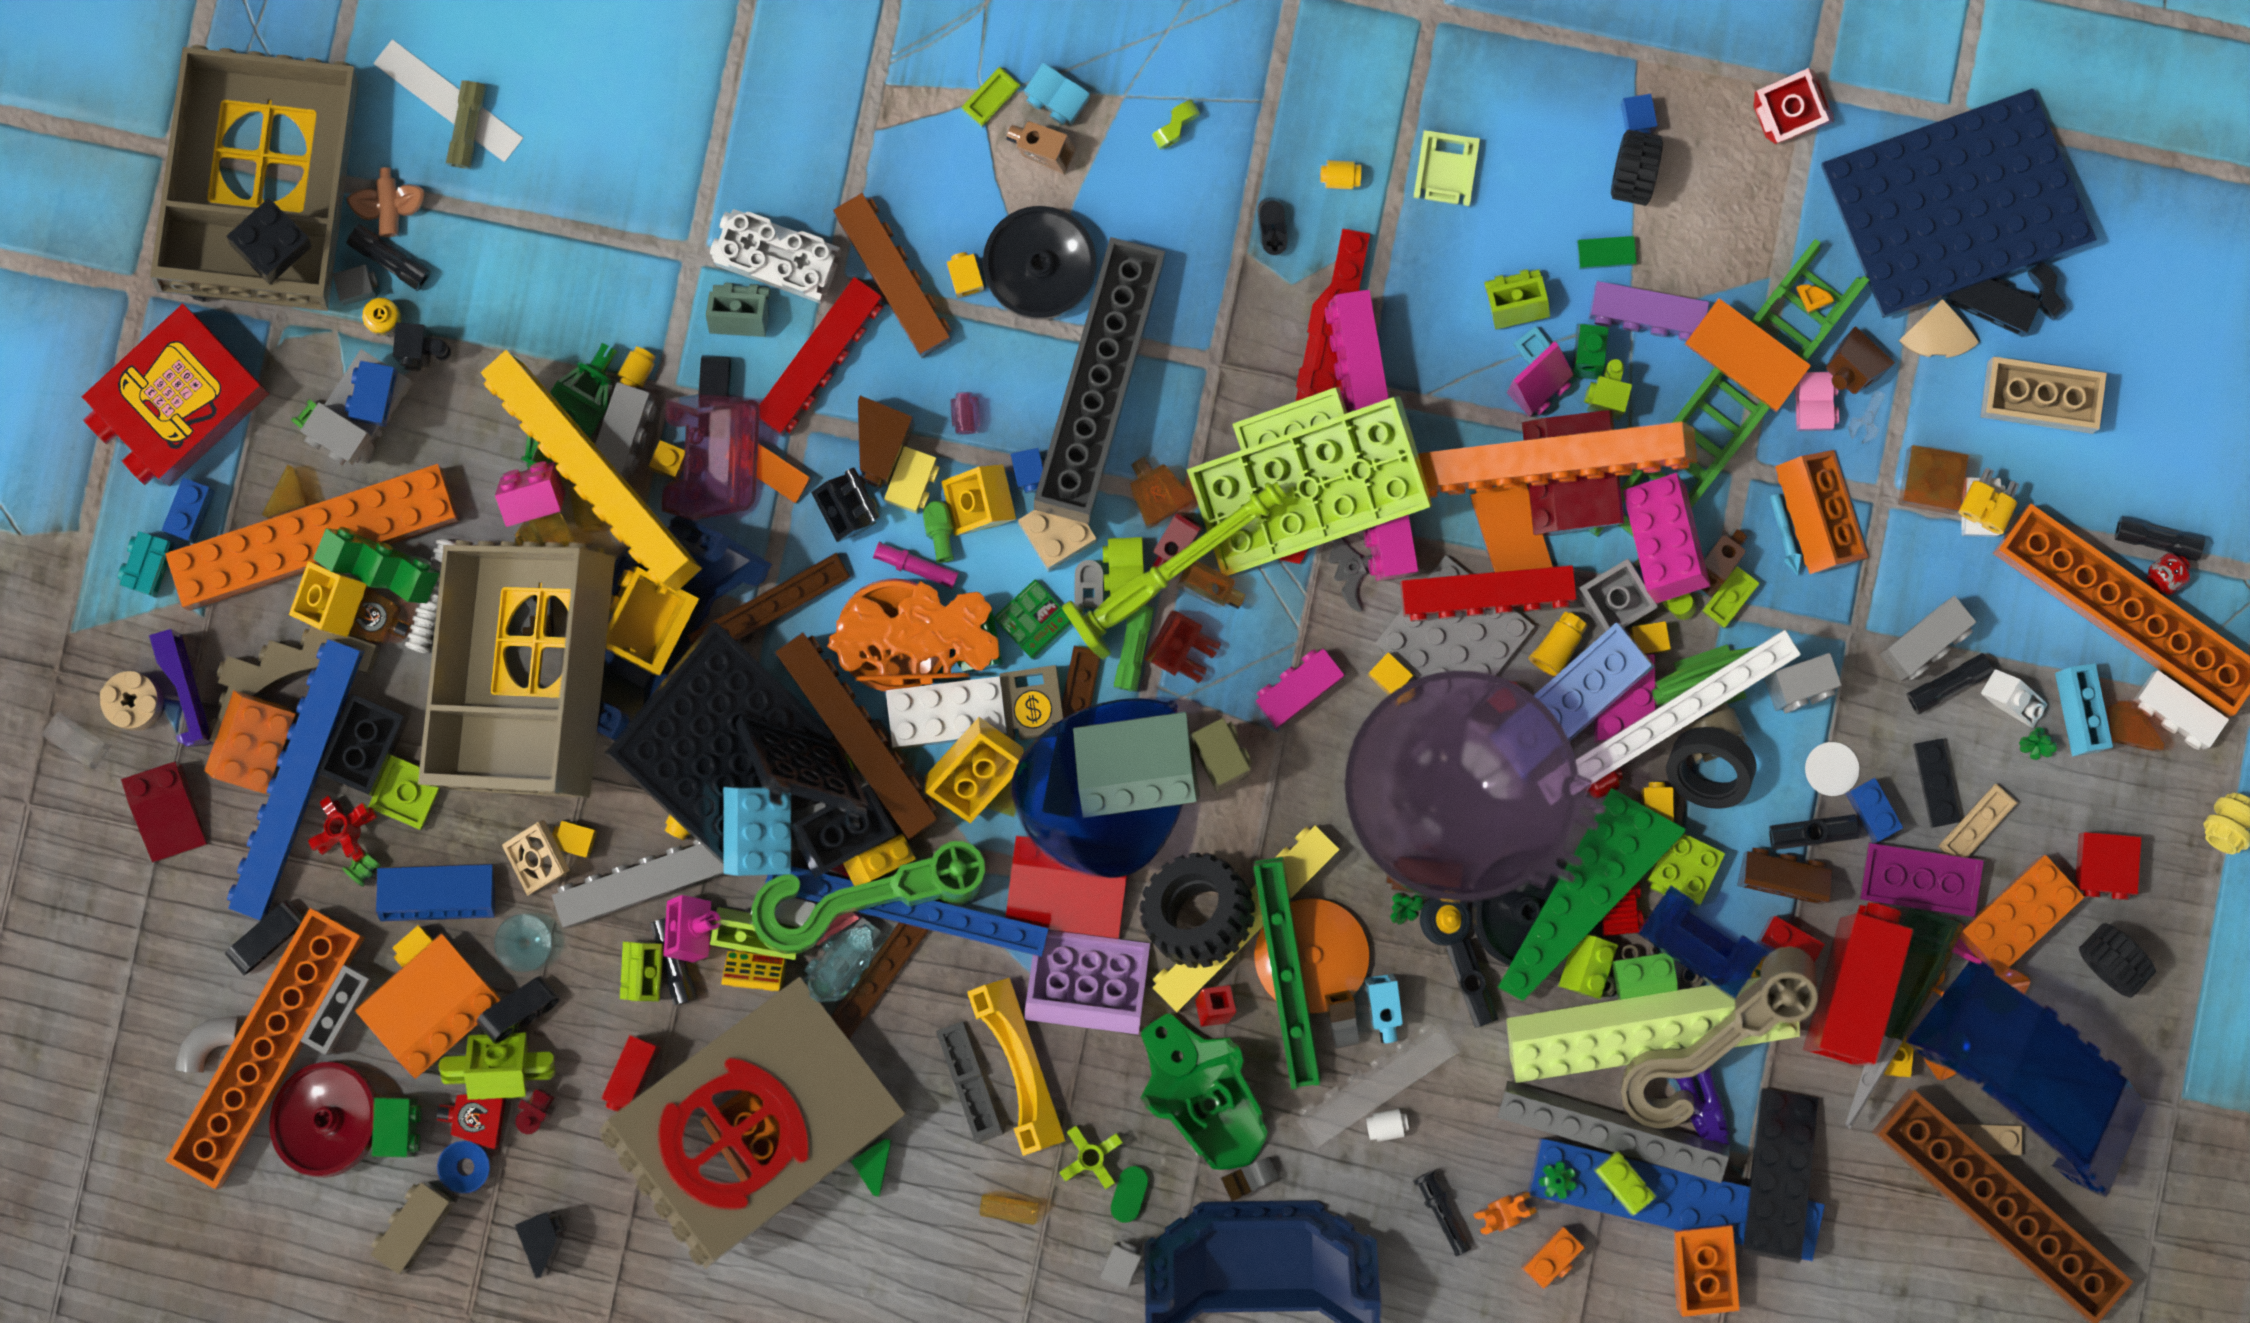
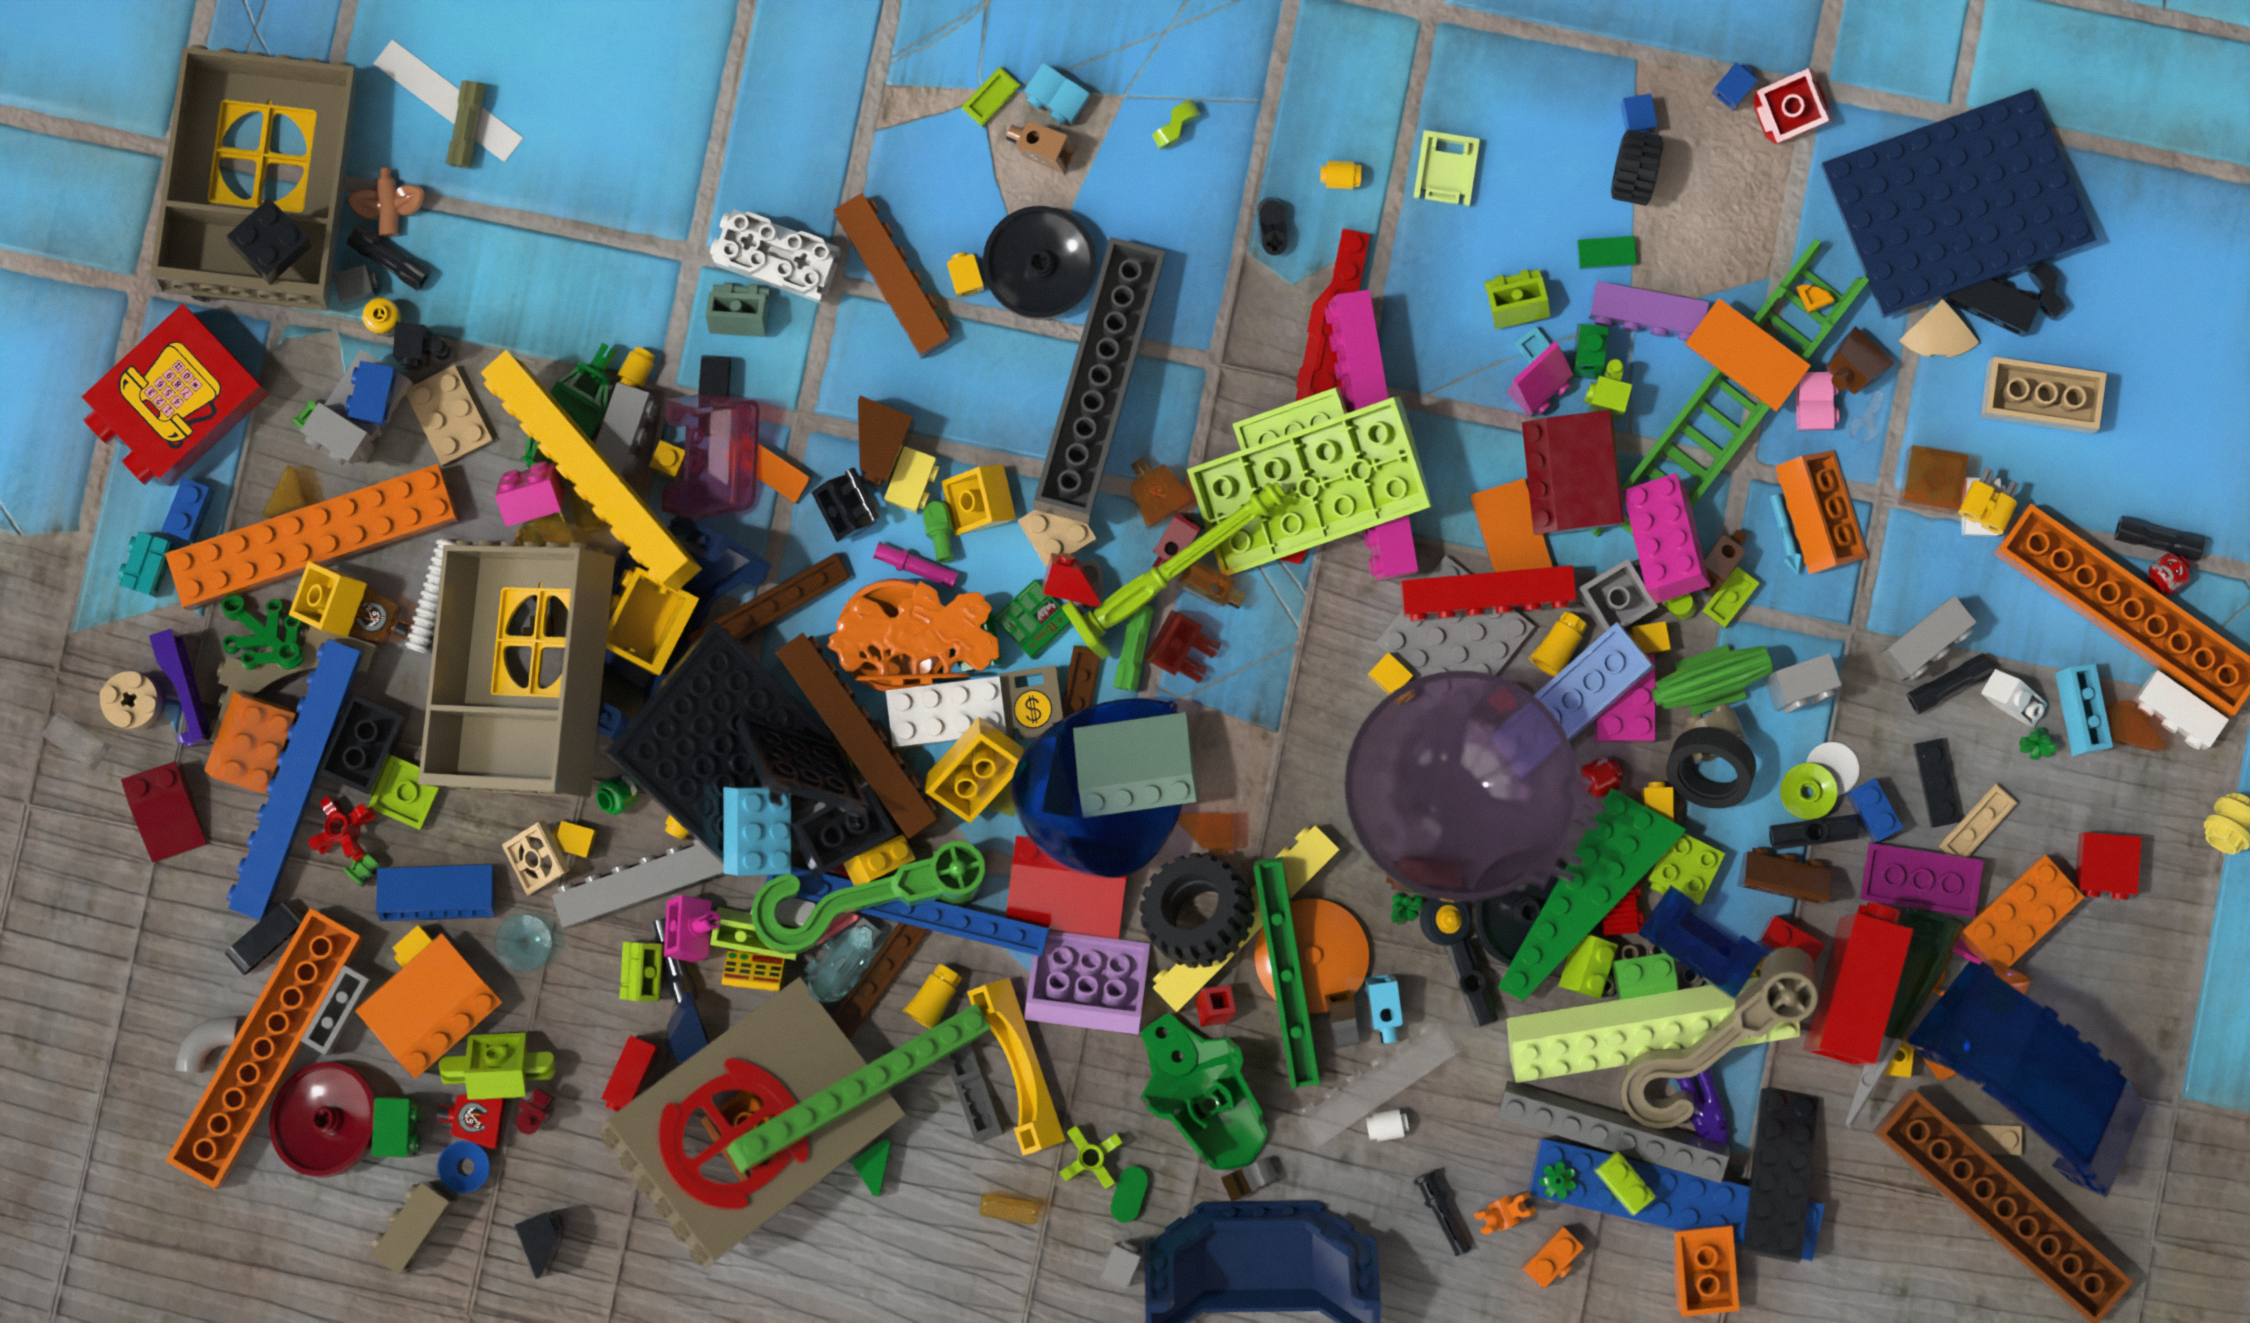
(264, 636): none -> green plant
(377, 564): green brick -> none
(448, 416): none -> tan plate
(518, 1009): black beam -> none
(617, 794): none -> green head
(686, 1030): none -> dark blue slope
(819, 356): red brick -> none
(858, 1088): none -> bright green brick
(933, 997): none -> yellow plant
(965, 413): clear pink brick -> none
(1027, 469): blue brick -> none
(1069, 580): none -> red slope
(1124, 561): lime brick -> none
(1208, 831): none -> clear orange slope
(1220, 754): olive brick -> none
(1298, 687): dark pink brick -> none
(1350, 568): dark grey piece -> none
(1559, 458): orange brick -> none
(1687, 707): white plate -> none
(1735, 85): none -> blue brick
(1822, 787): none -> lime dish
(2117, 960): black tyre -> none

